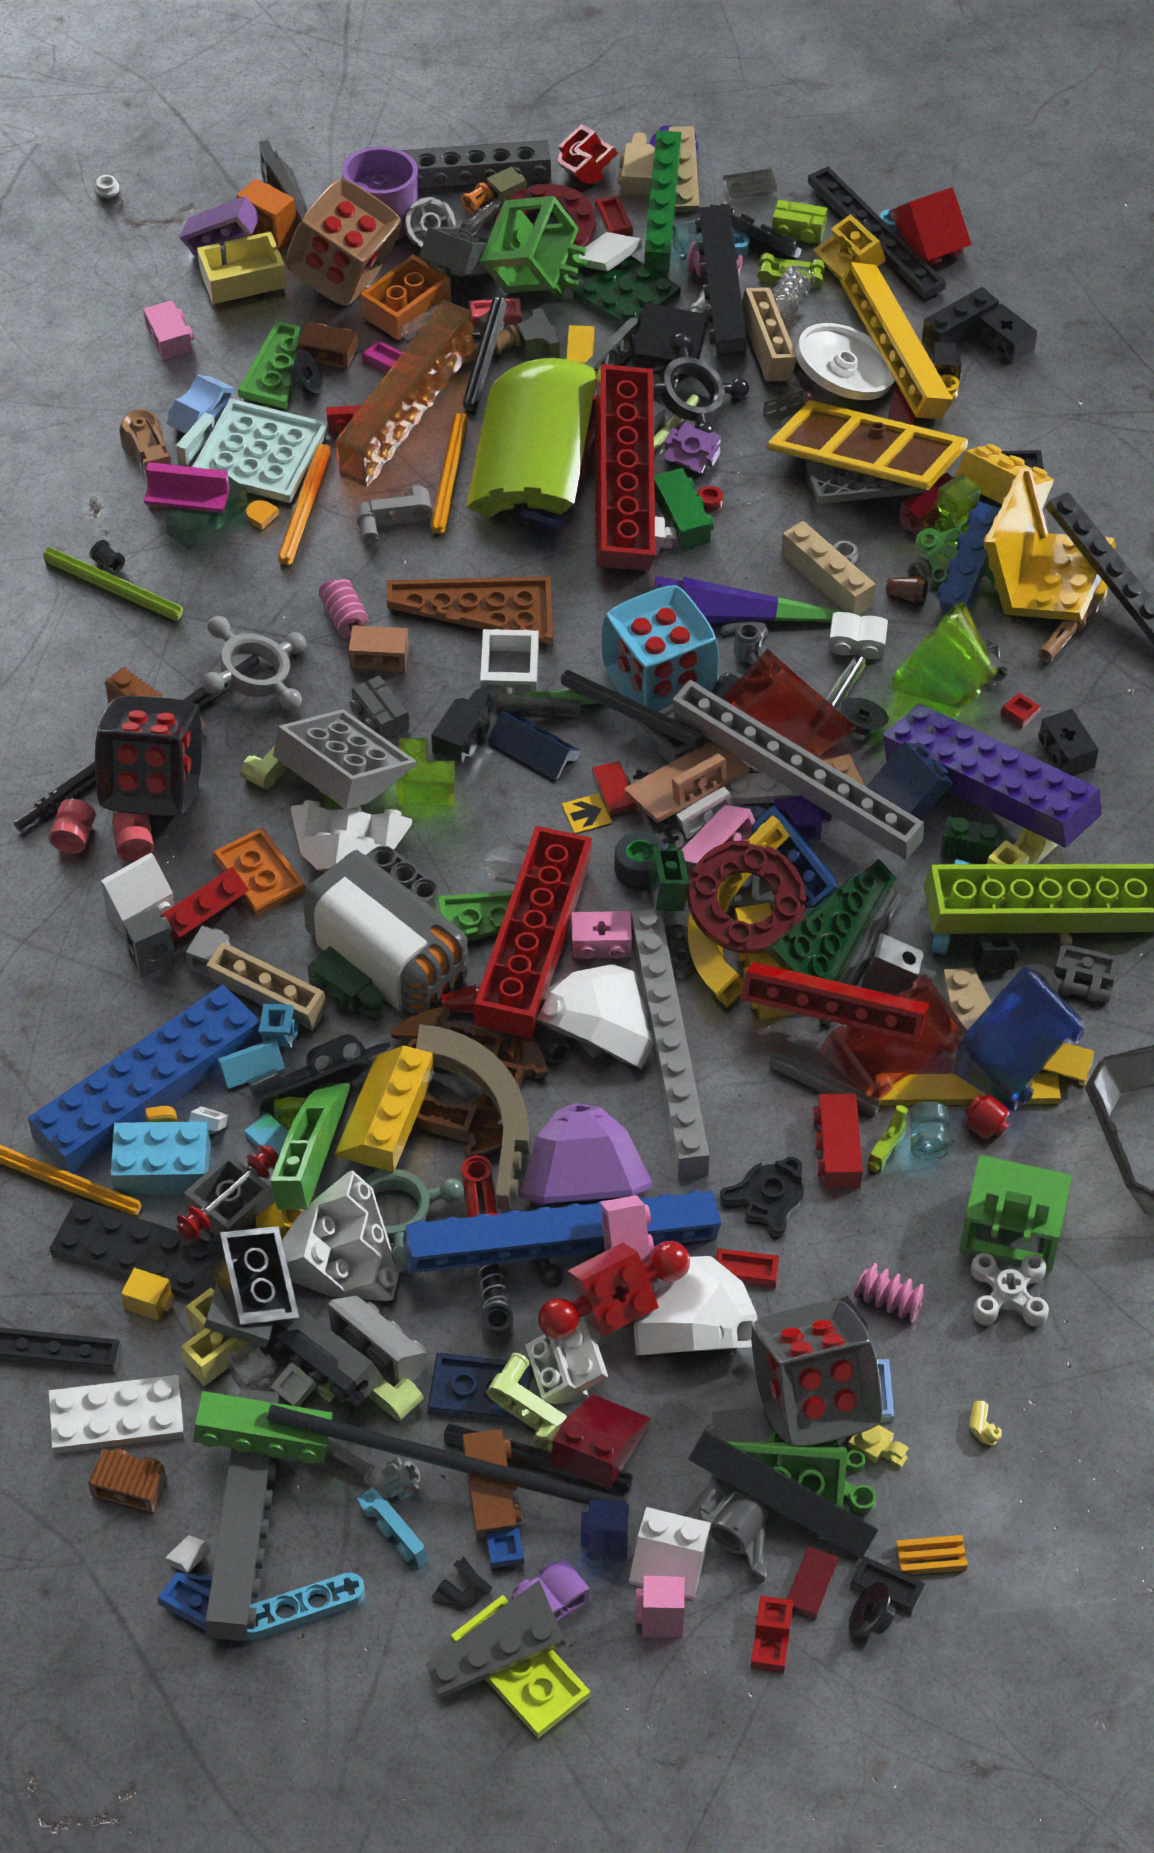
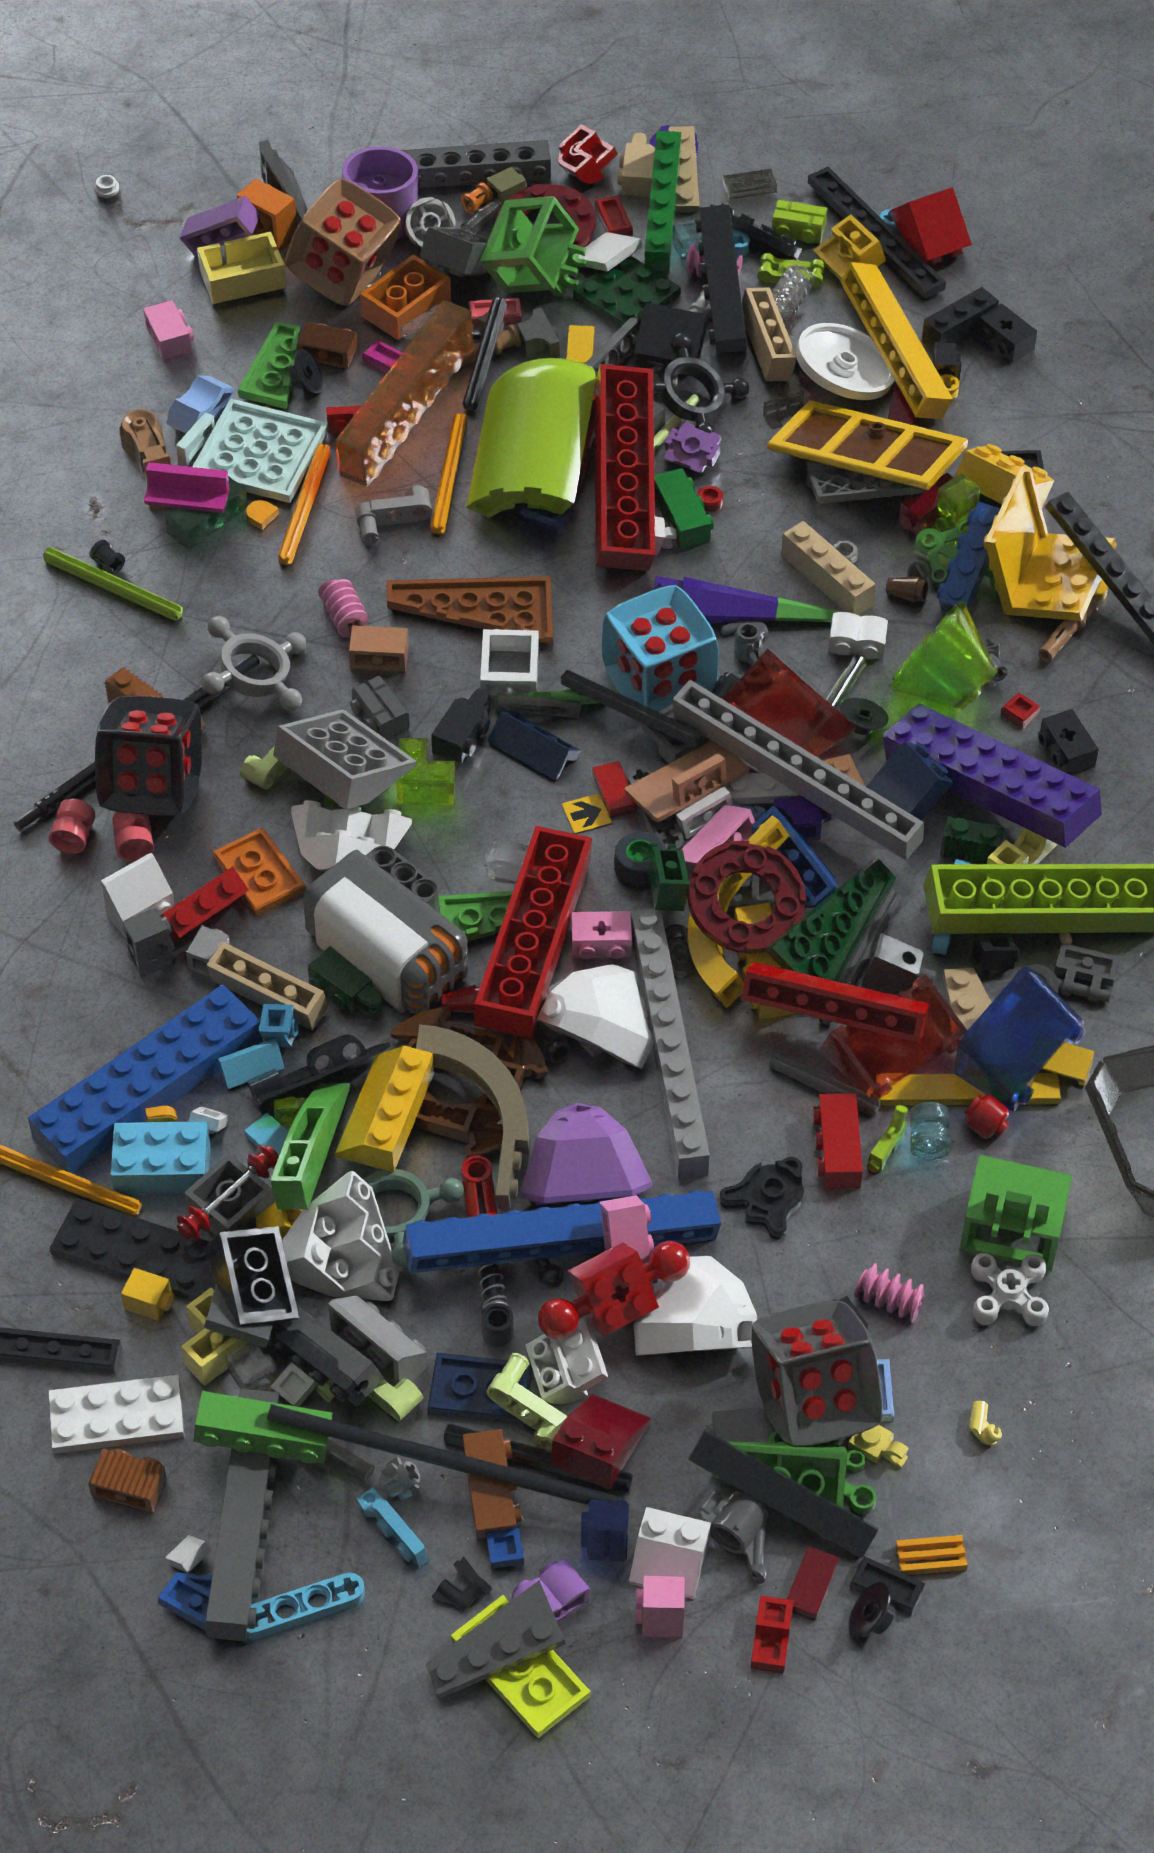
(750, 1267): red tile -> none

